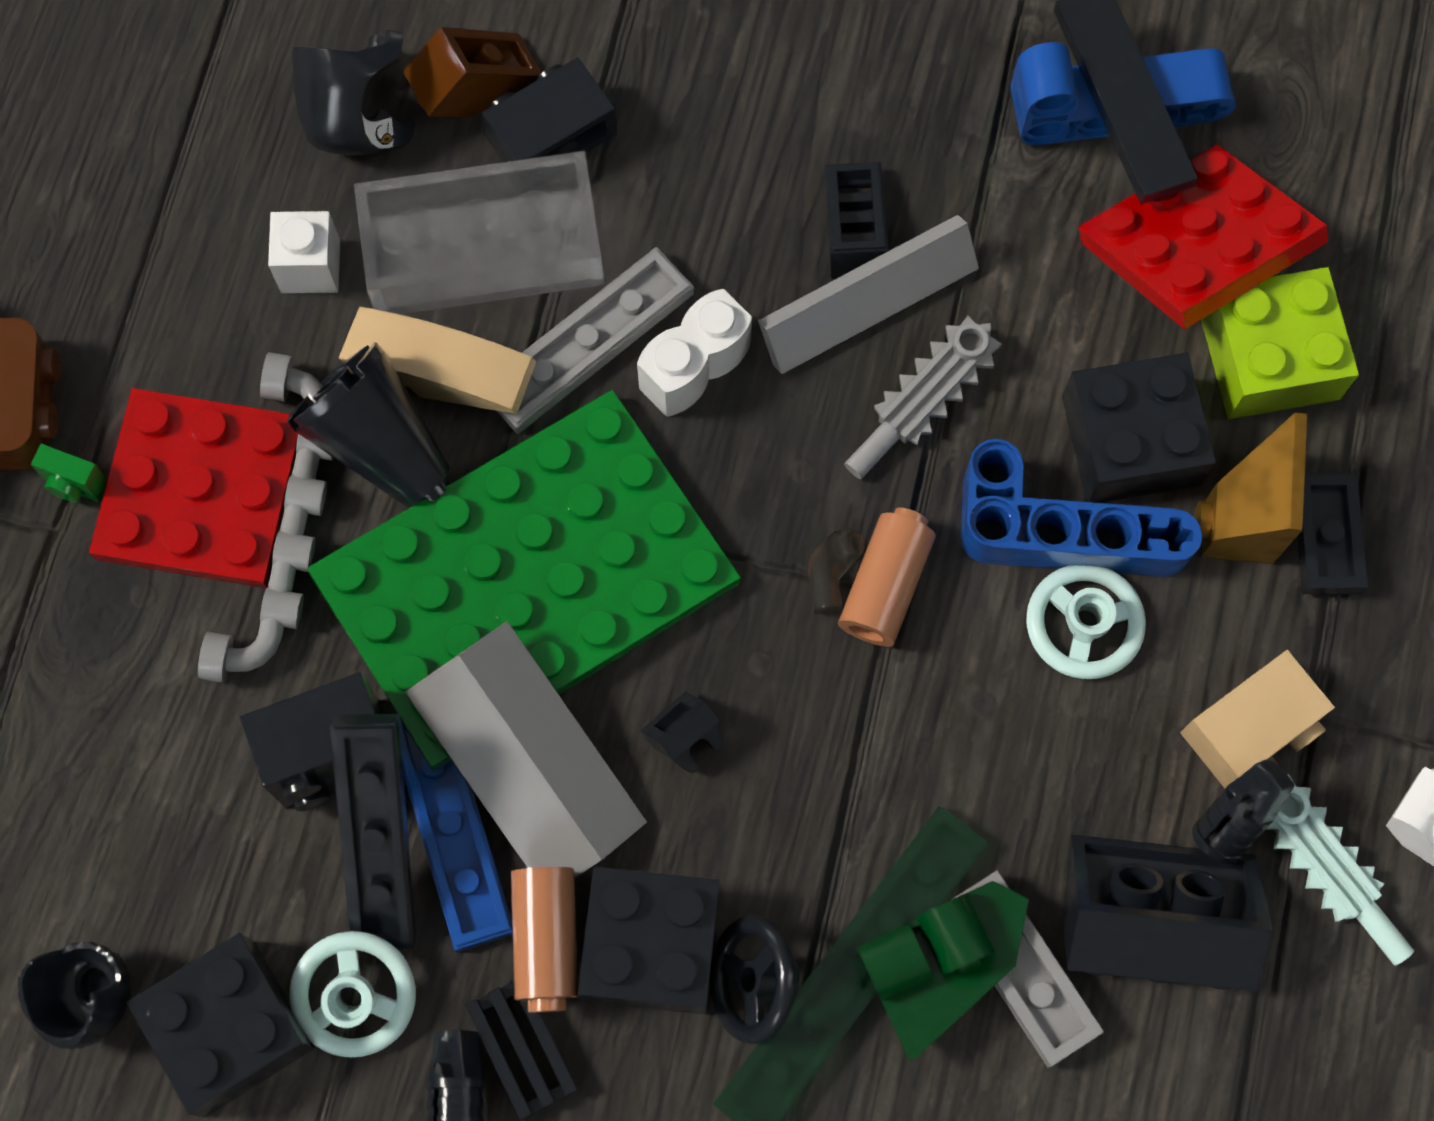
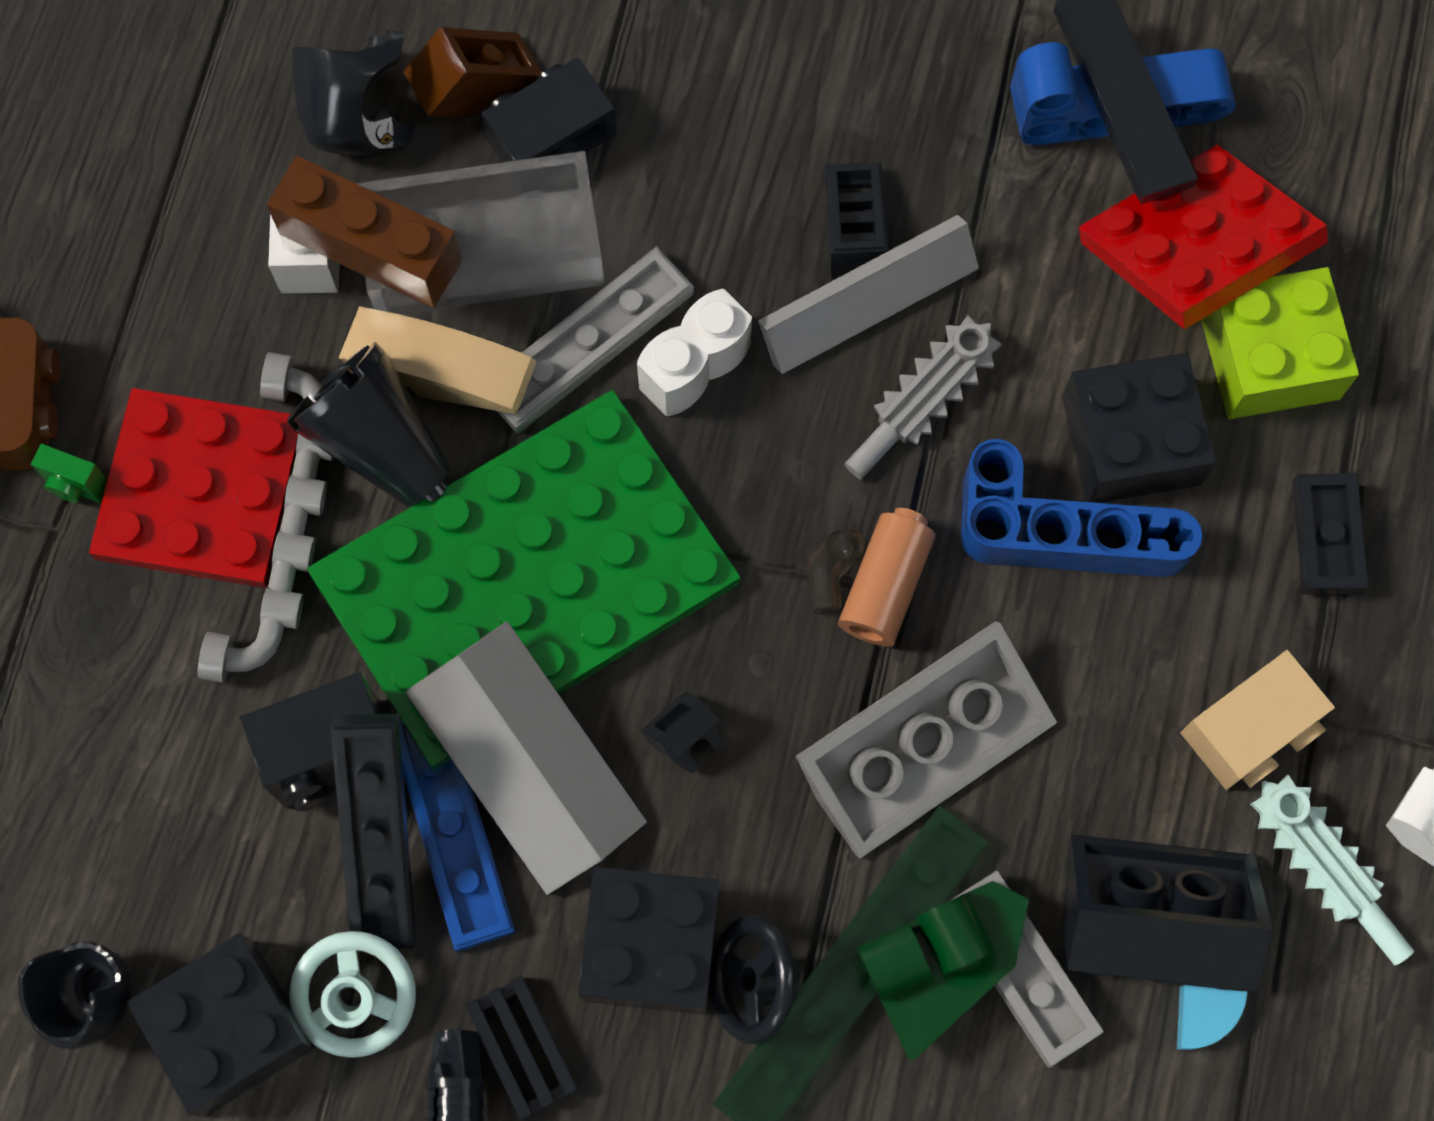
(365, 231): none -> reddish brown brick
(544, 937): nougat brick -> none
(926, 740): none -> light grey slope
(1096, 602): light aqua piece -> none
(1207, 1015): none -> medium azure tile
(1242, 812): black hinge -> none
(1260, 501): pearl gold slope -> none

